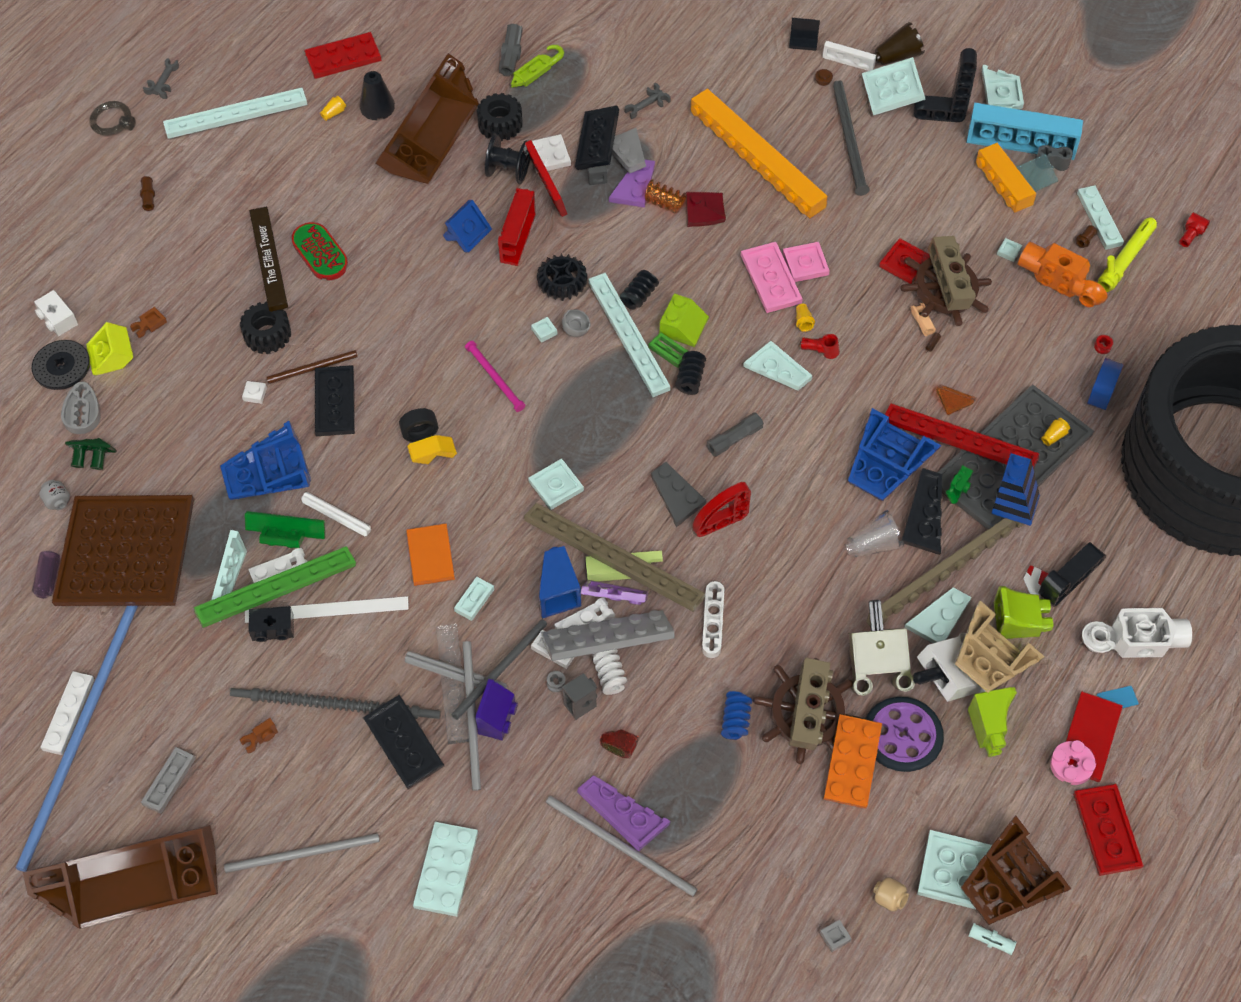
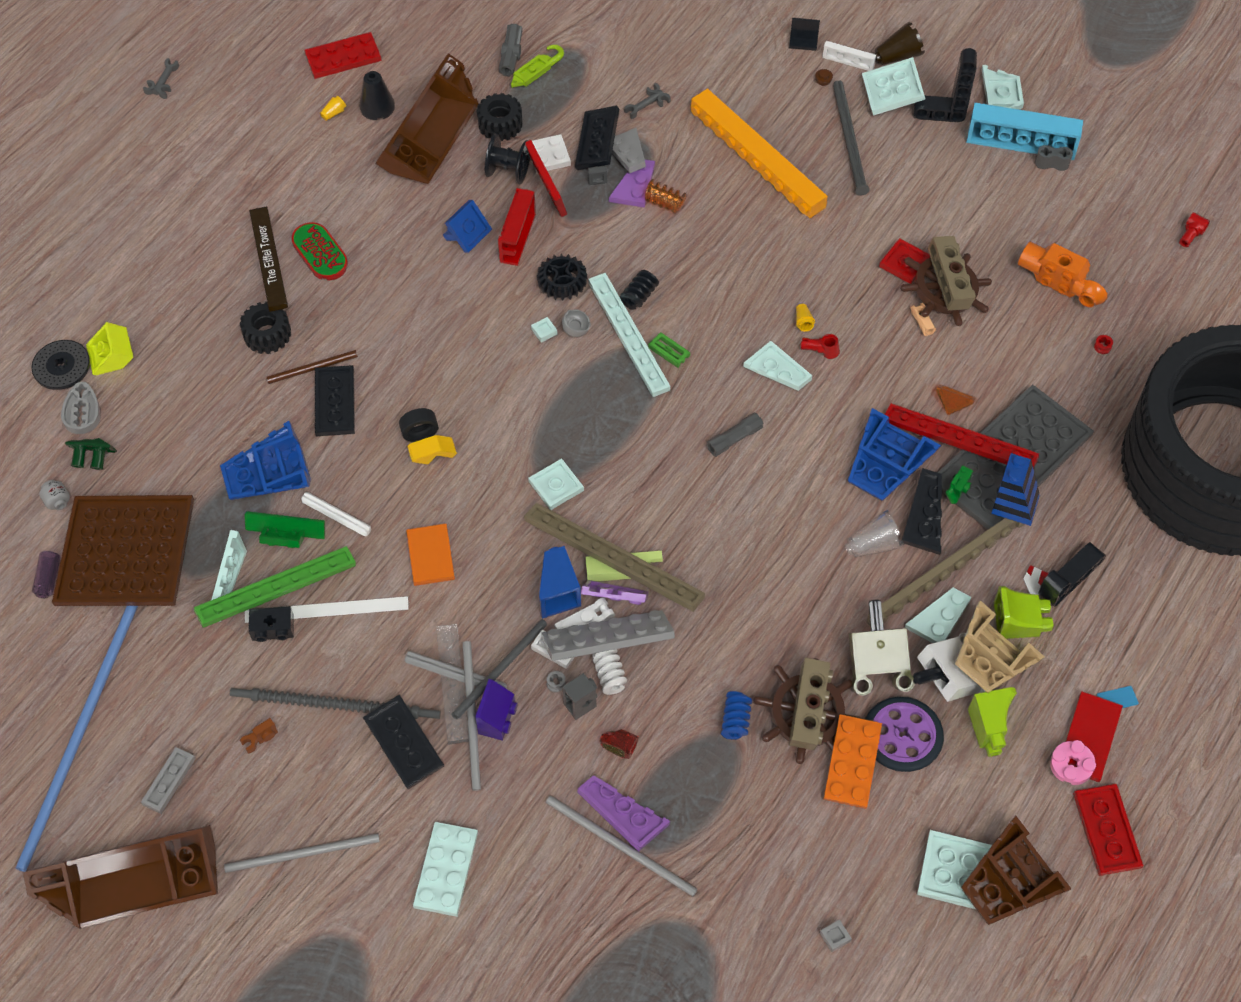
(55, 313): white brick -> none
(67, 713): white plate -> none
(125, 122): clear smoke piece -> none
(147, 193): reddish brown pin -> none
(149, 321): dark orange plate -> none
(235, 113): light aqua plate -> none
(254, 392): white plate -> none
(277, 565): white plate -> none
(474, 598): light aqua plate -> none
(518, 405): dark pink bar -> none
(677, 493): dark grey wing -> none
(683, 320): lime slope -> none
(690, 372): black piece -> none
(704, 209): dark red plate -> none
(710, 520): red beam -> none
(713, 619): white beam -> none
(771, 277): bright pink plate -> none
(806, 261): bright pink plate -> none
(891, 894): tan head -> none
(933, 341): reddish brown piece -> none
(993, 939): light aqua pin -> none
(1005, 177): light orange brick -> none
(1009, 250): light aqua tile -> none
(1038, 172): clear light blue piece -> none
(1056, 431): yellow cone -> none
(1083, 240): reddish brown pin -> none
(1100, 217): light aqua plate -> none
(1105, 383): blue beam -> none
(1116, 267): neon yellow cylinder -> none
(1138, 633): white brick -> none

